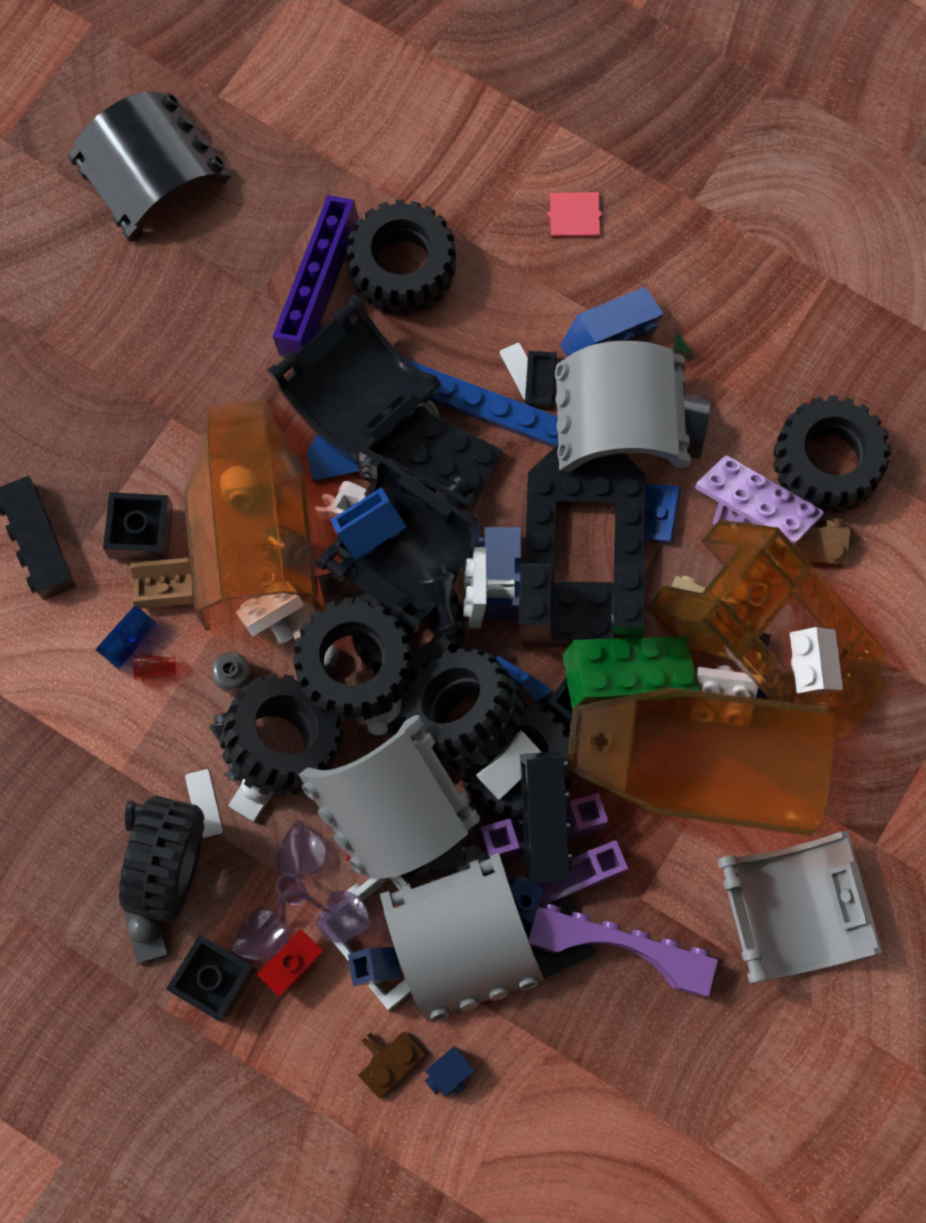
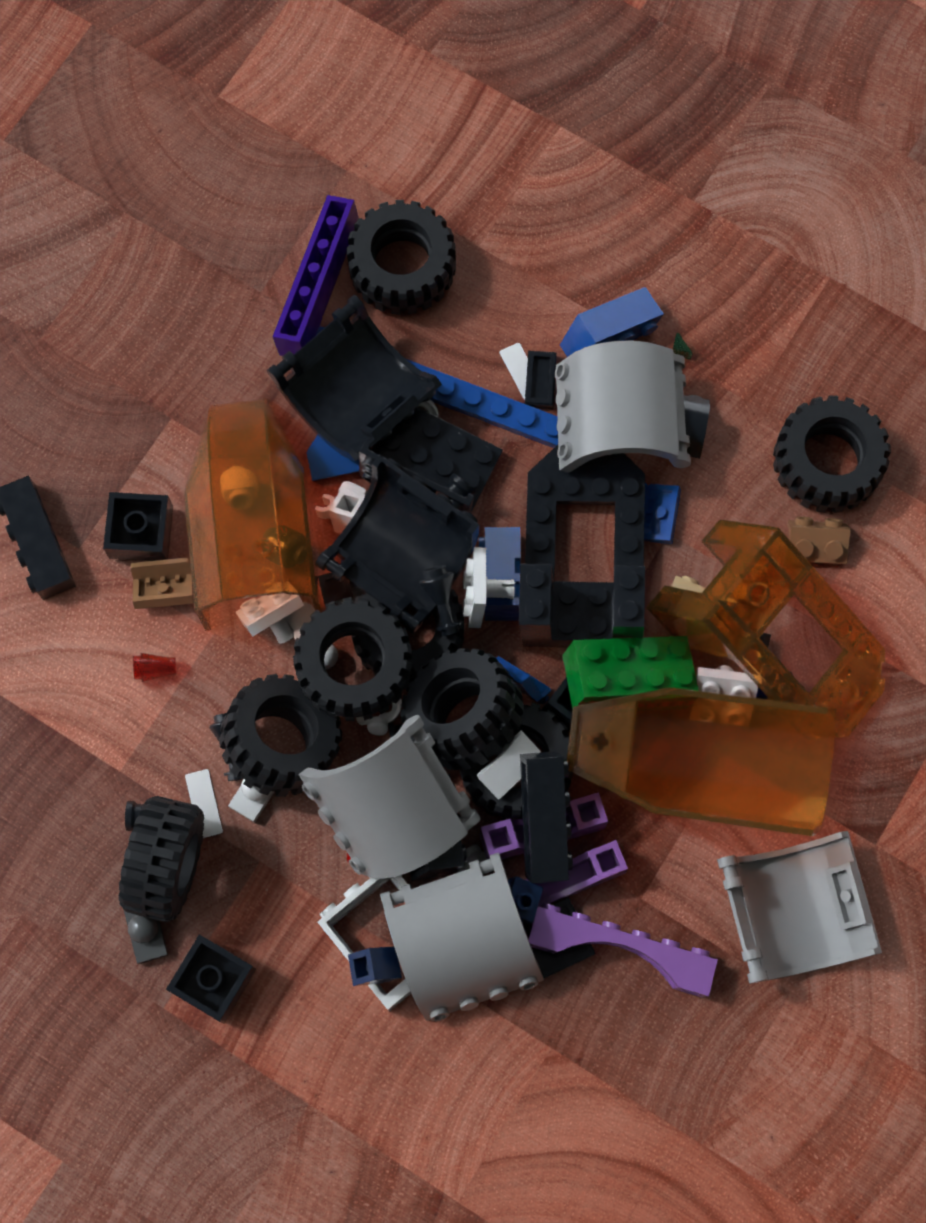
(126, 637): clear blue brick -> none
(143, 155): black hinge -> none
(236, 680): dark grey head -> none
(290, 963): red brick -> none
(341, 919): clear purple plant -> none
(368, 523): blue brick -> none
(389, 1062): reddish brown plate -> none
(449, 1073): dark blue brick -> none
(574, 214): coral piece -> none
(756, 500): lavender bracket -> none
(815, 661): white brick -> none

